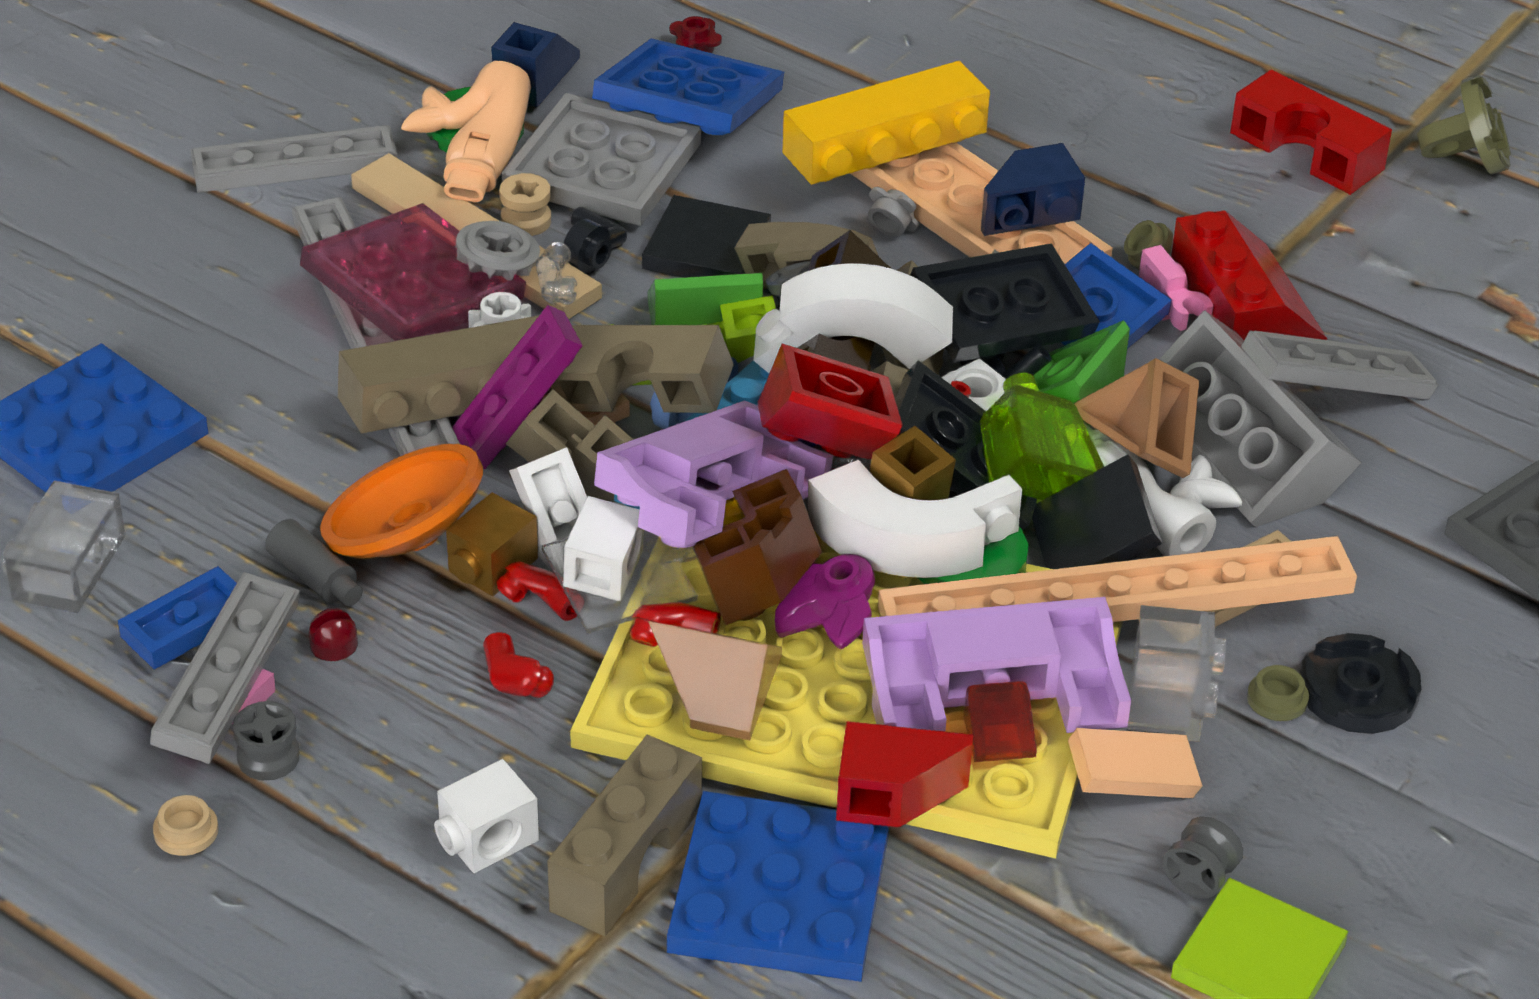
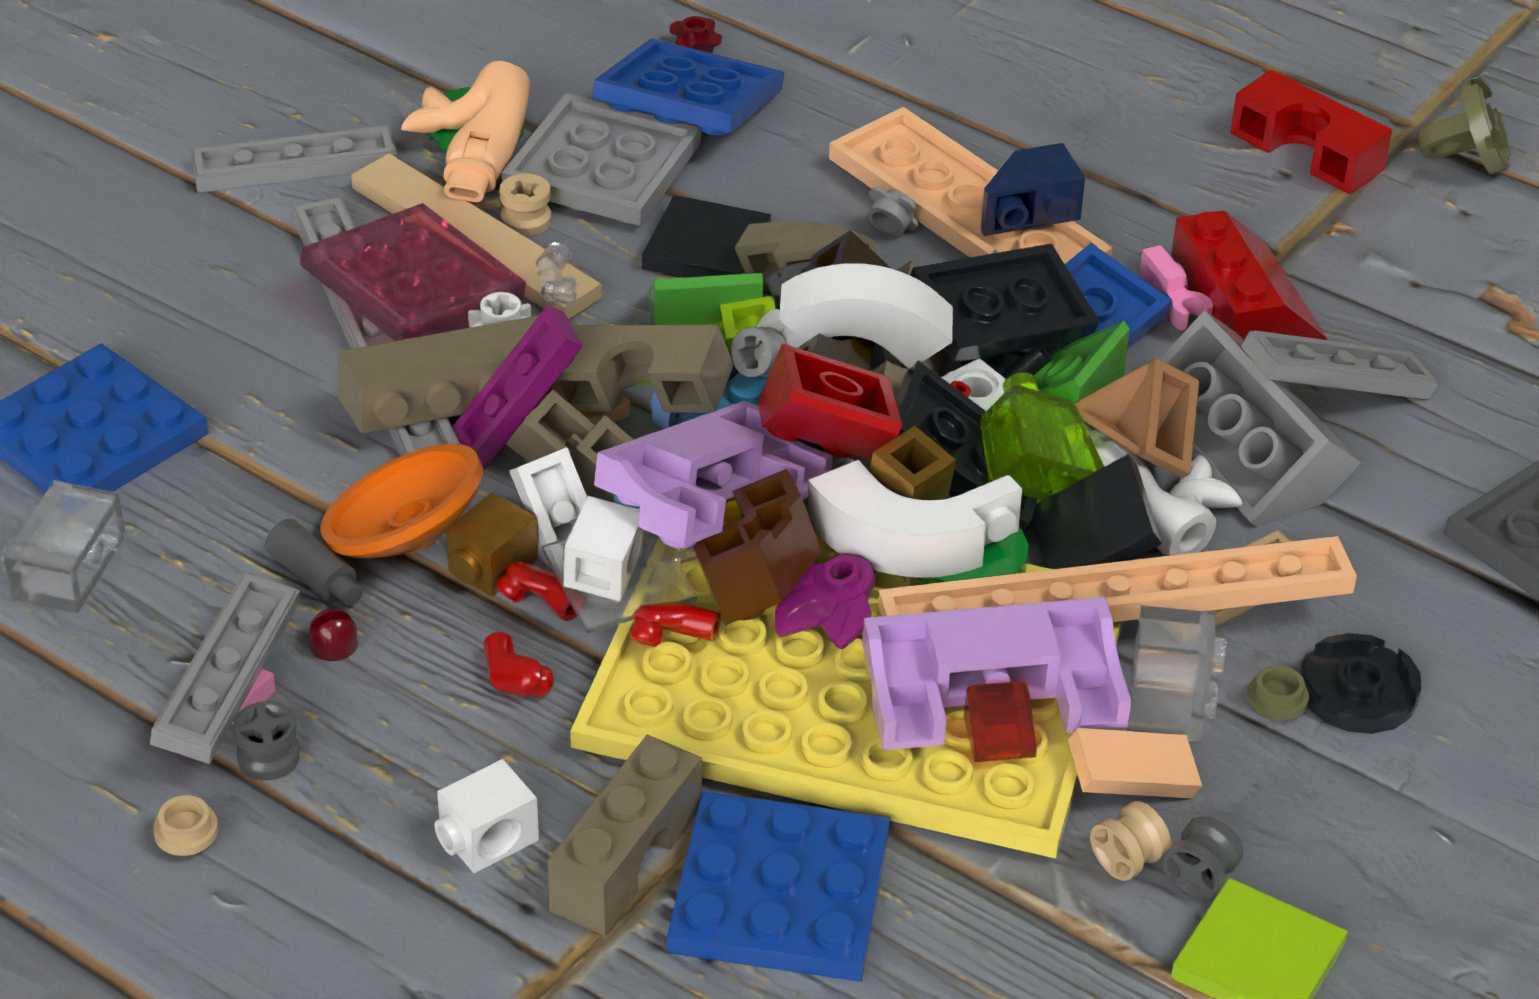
(177, 618): blue plate -> none
(484, 248): light grey gear -> none
(540, 54): dark blue slope -> none
(592, 240): black plate -> none
(718, 677): slope -> none
(743, 350): none -> light grey bush
(885, 122): yellow brick -> none
(899, 772): red slope -> none
(1130, 840): none -> tan wheel
(1144, 236): olive plate -> none

